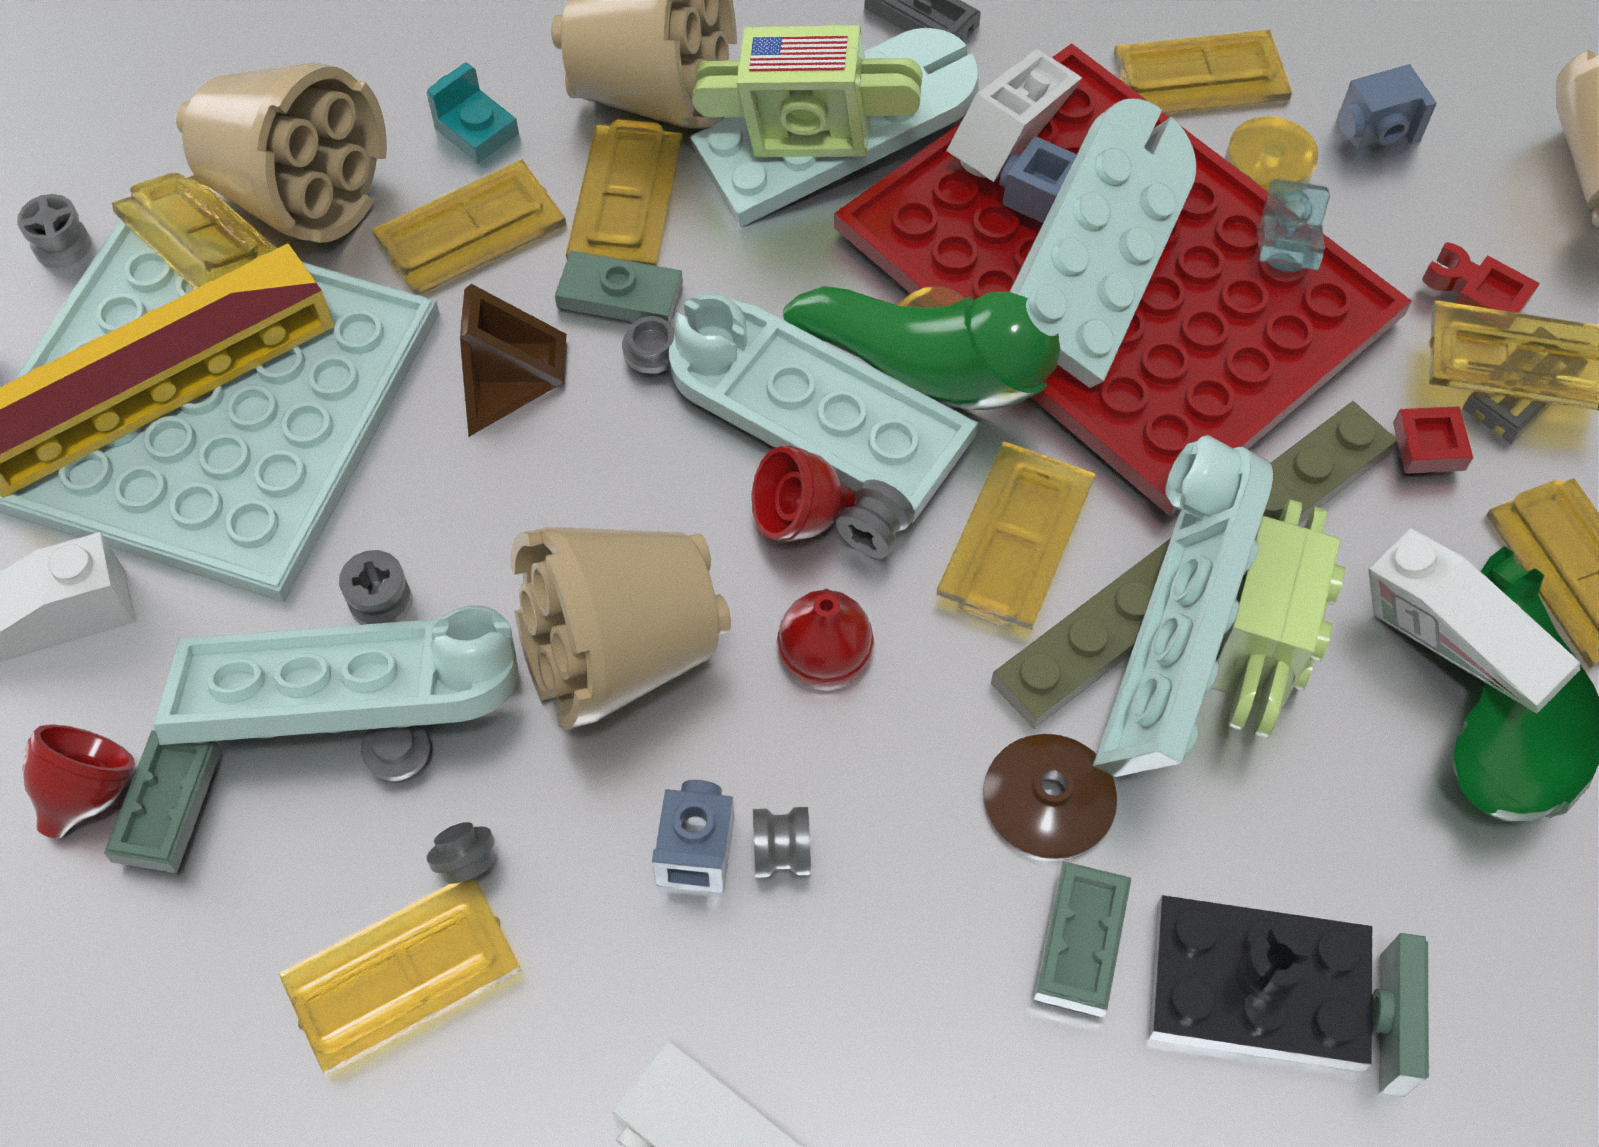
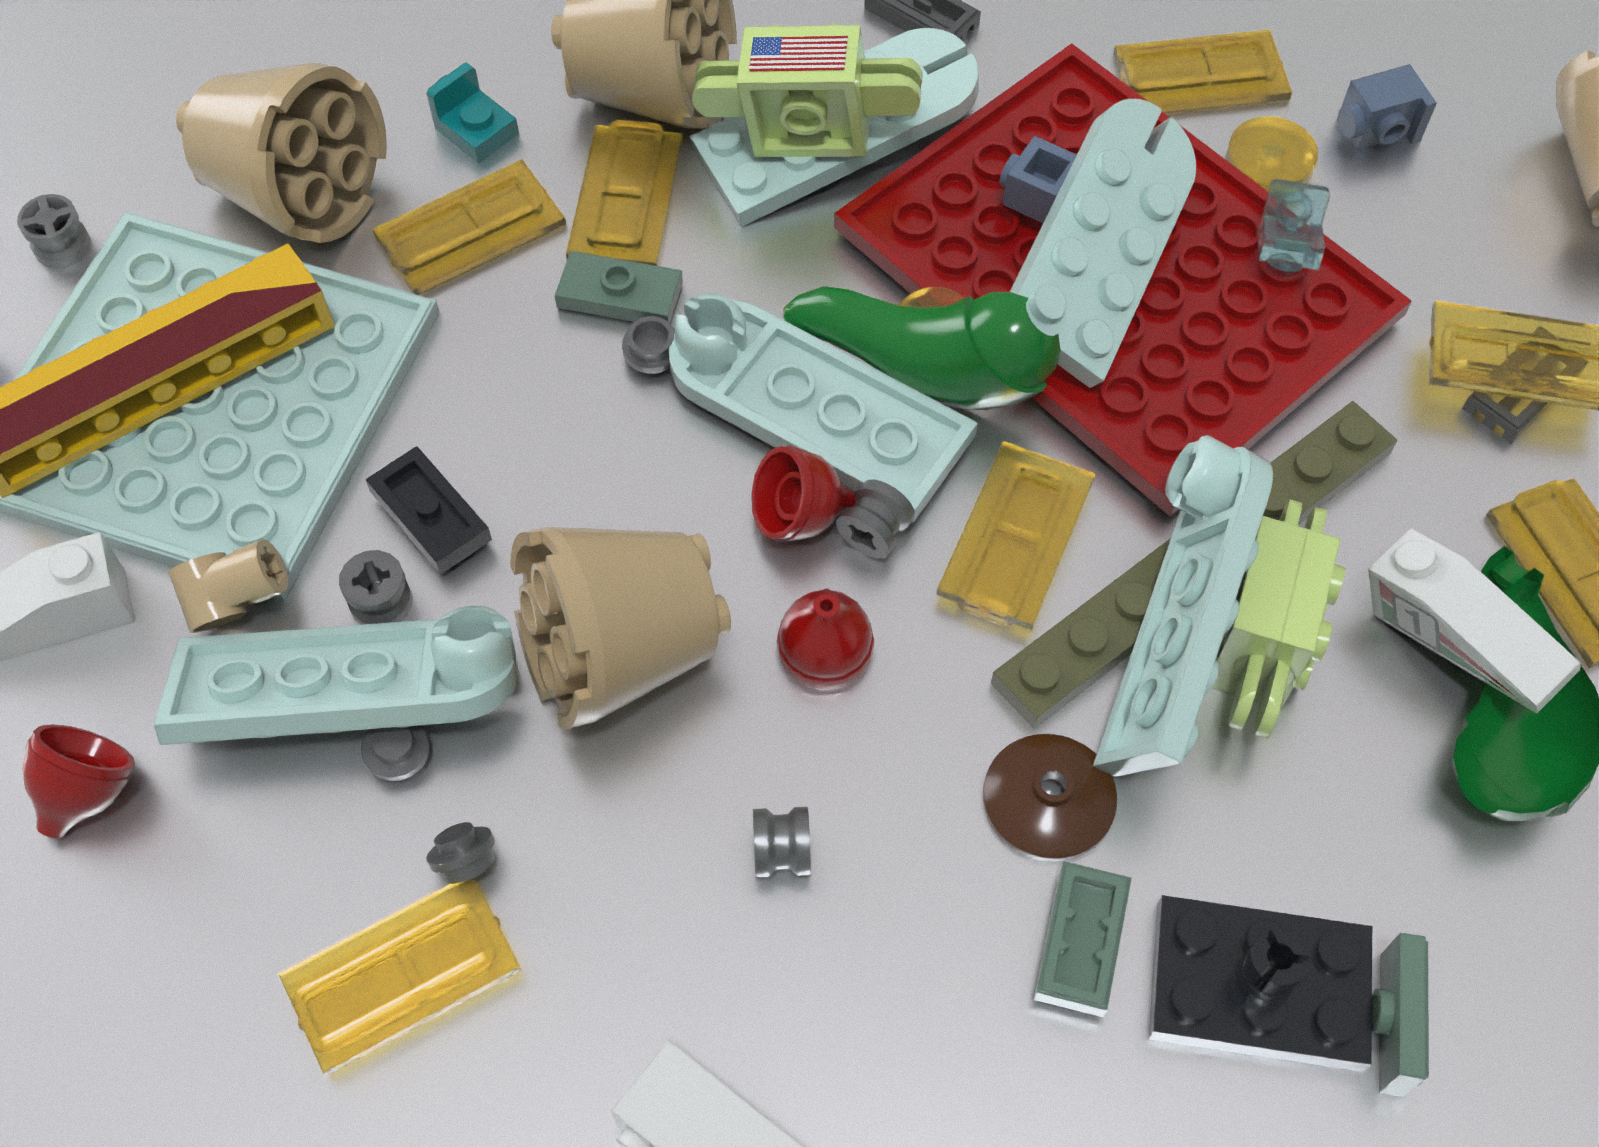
(162, 804): sand green plate -> none
(190, 227): clear yellow piece -> none
(219, 586): none -> tan piece
(429, 510): none -> black plate
(505, 357): reddish brown slope -> none
(696, 858): sand blue brick -> none
(1011, 113): white slope -> none
(1432, 439): red plate -> none
(1483, 286): red plate -> none

